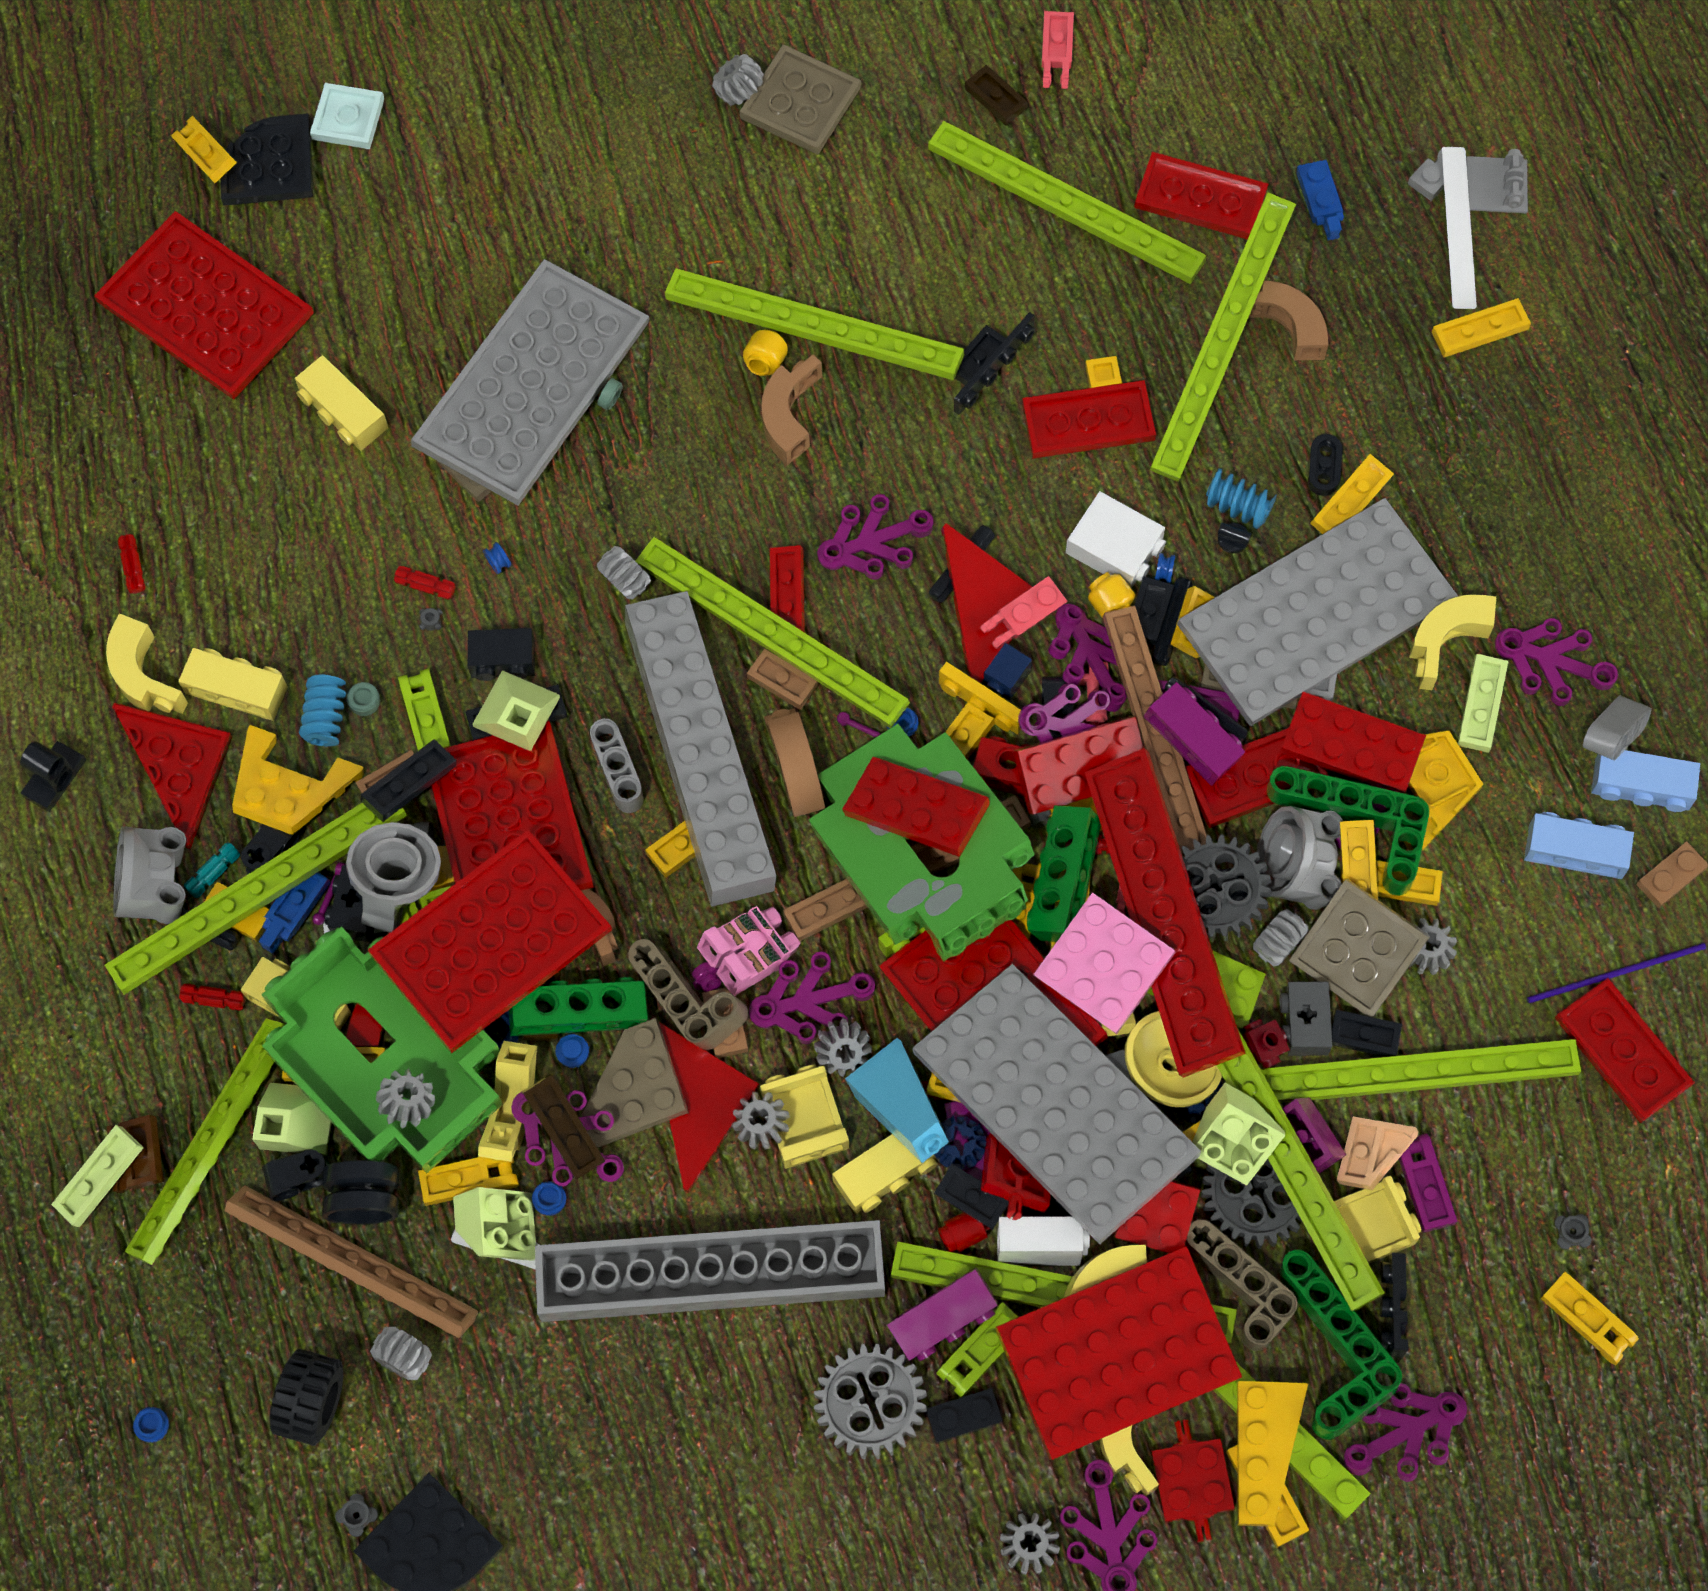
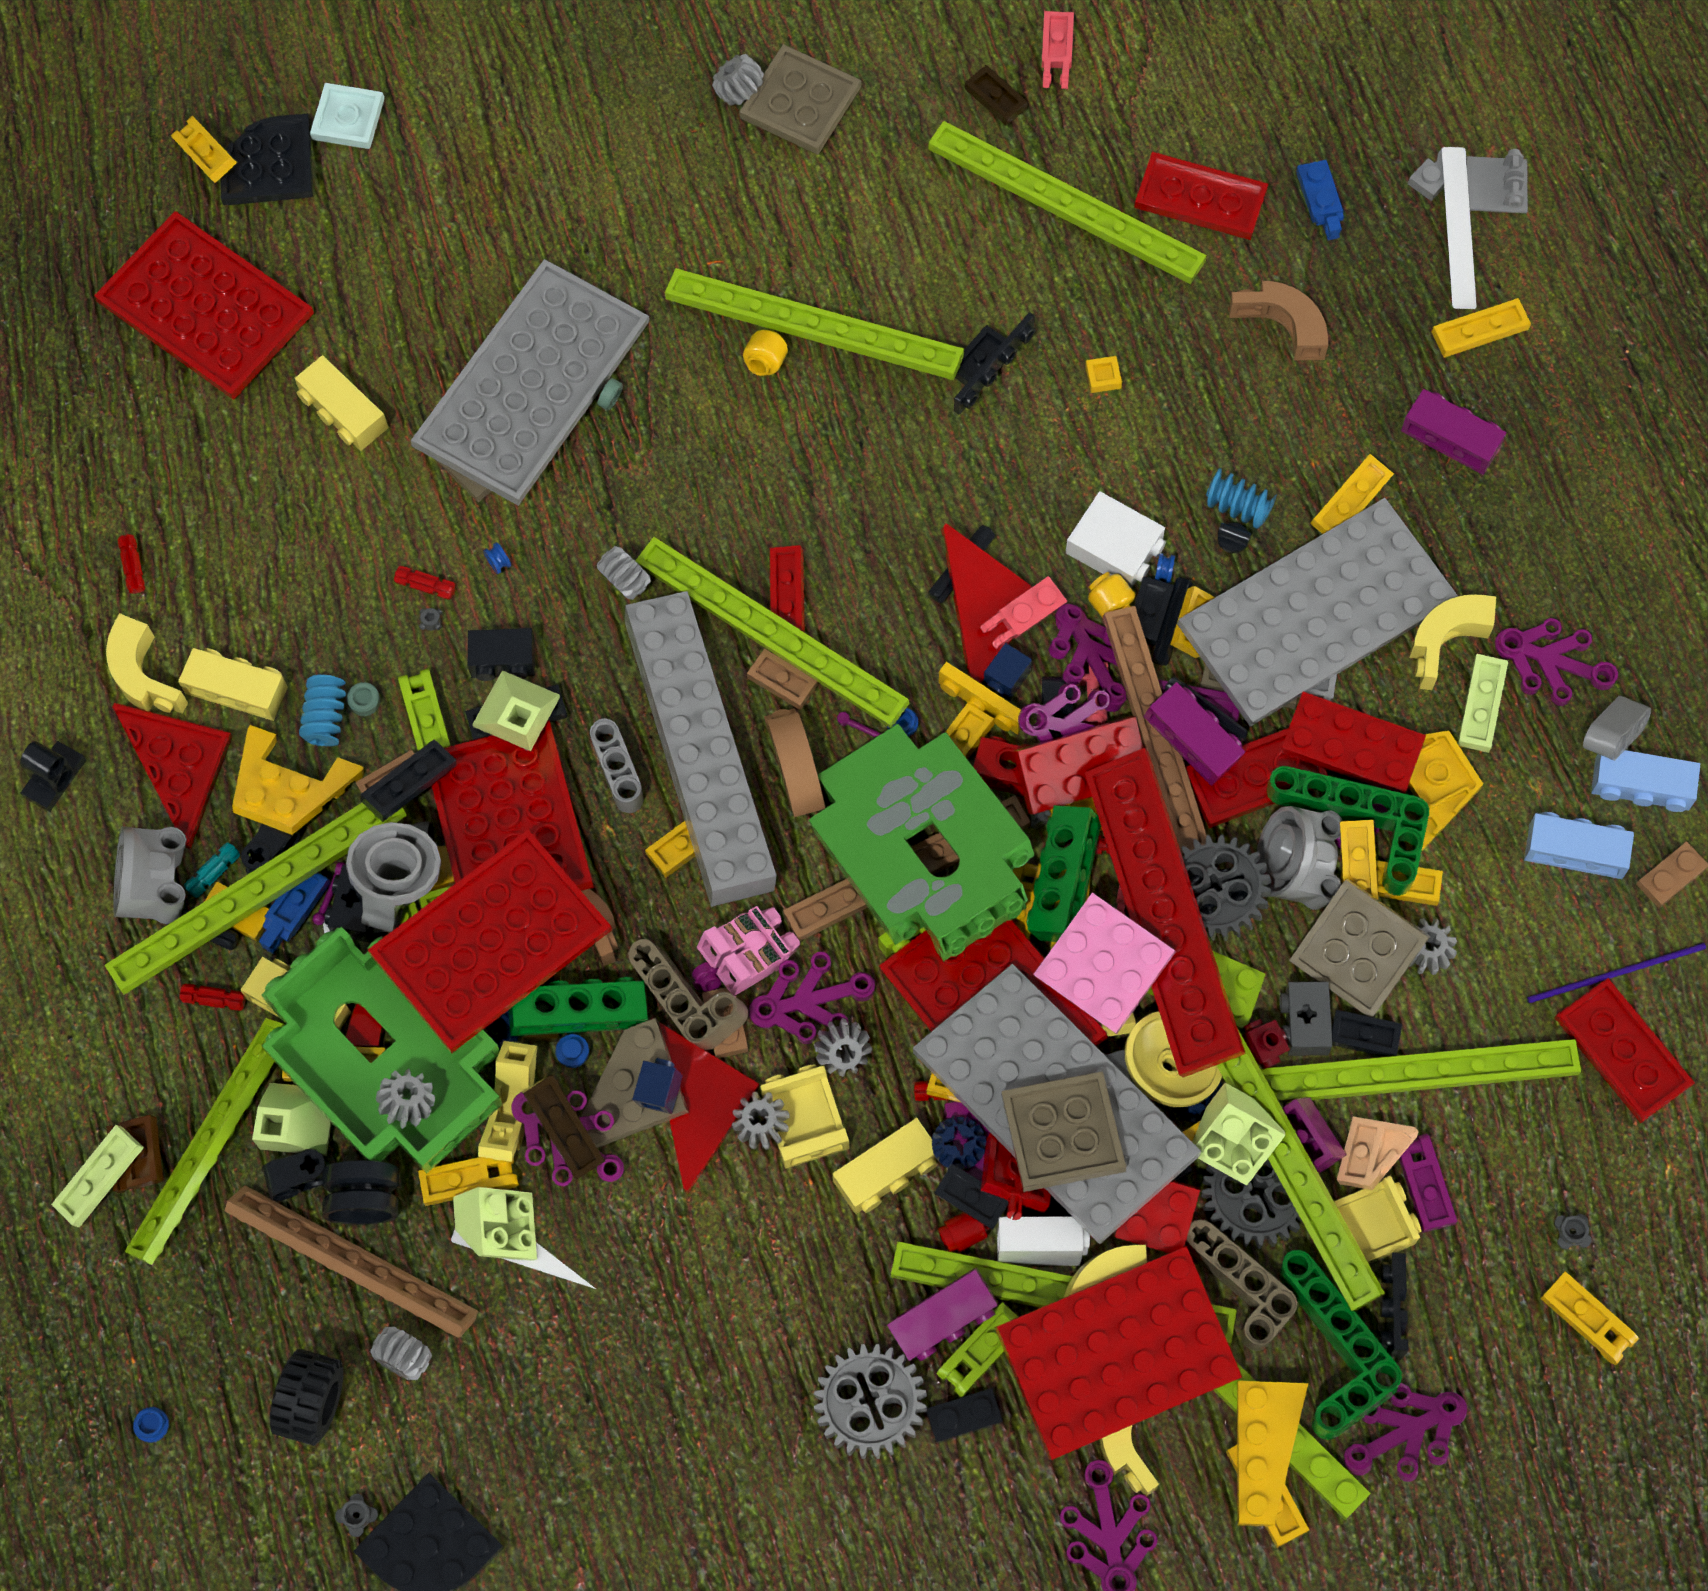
(549, 1198): blue plate -> none
(658, 1086): none -> dark blue brick
(709, 1271): light grey brick -> none
(782, 431): medium nougat arch -> none
(871, 541): magenta plant -> none
(897, 1099): medium azure slope -> none
(916, 806): red plate -> none
(1040, 1549): light grey gear -> none
(1063, 1131): none -> dark tan plate
(1088, 419): red plate -> none
(1193, 1480): red plate -> none
(1222, 337): lime plate -> none
(1280, 937): light grey gear -> none
(1325, 466): black plate -> none
(1453, 431): none -> magenta brick

